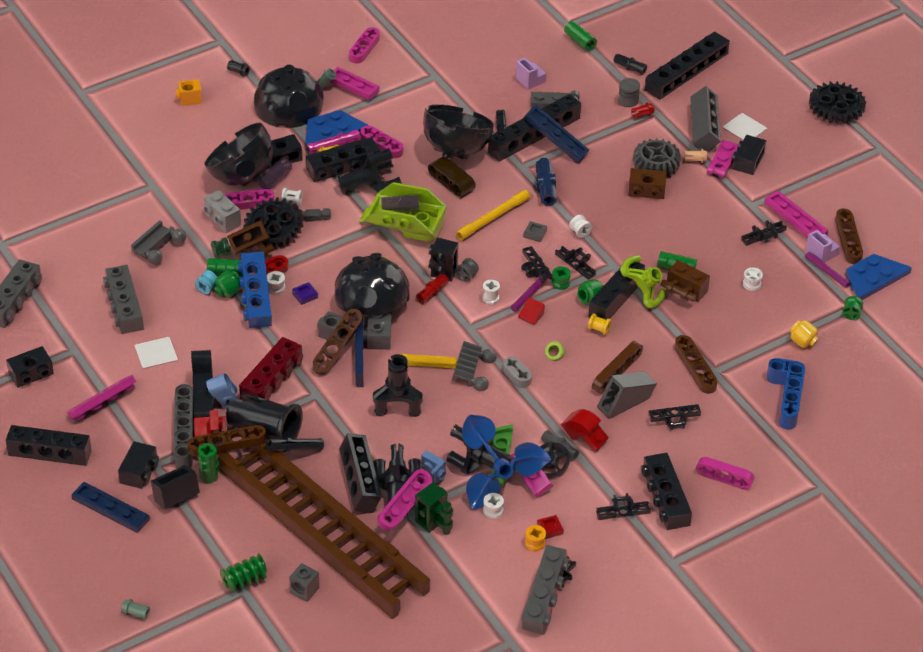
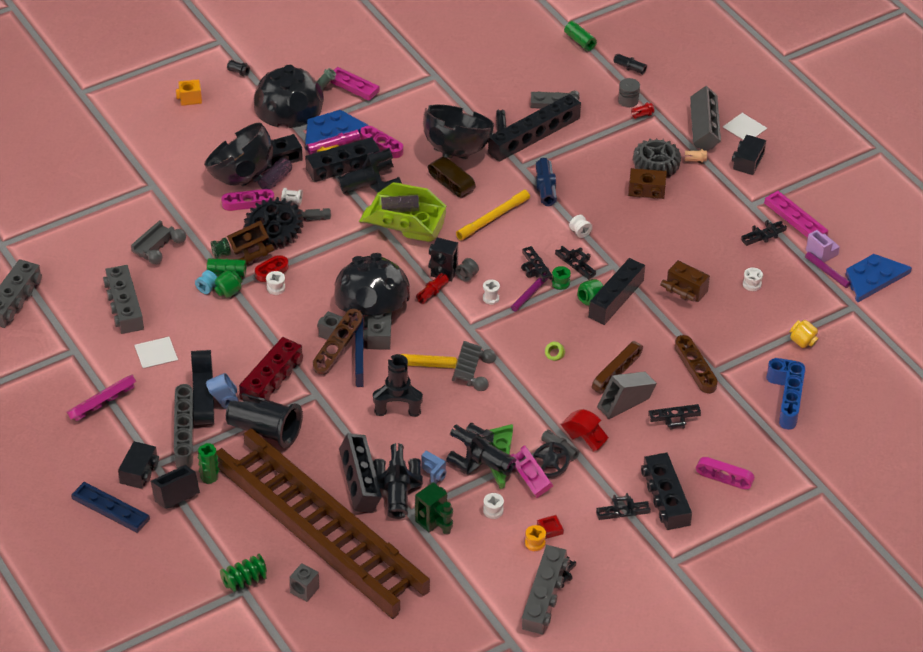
(30, 366): black brick -> none
(48, 445): black brick -> none
(135, 609): sand green pin -> none
(210, 424): red brick -> none
(222, 211): light grey brick -> none
(226, 438): reddish brown beam -> none
(261, 315): blue brick -> none
(287, 444): black pin -> none
(305, 293): dark purple tile -> none
(374, 35): dark pink beam -> none
(403, 500): dark pink plate -> none
(515, 373): light grey beam -> none
(528, 461): blue plant -> none
(529, 73): lavender piece -> none
(532, 311): red slope -> none
(535, 231): dark grey tile -> none
(556, 133): dark blue tile -> none
(599, 324): yellow bush -> none
(645, 280): lime piece -> none
(667, 260): green axle -> none
(687, 65): black brick -> none
(723, 159): dark pink plate -> none
(837, 102): black gear -> none
(849, 236): reddish brown beam -> none
(852, 308): green wheel -> none

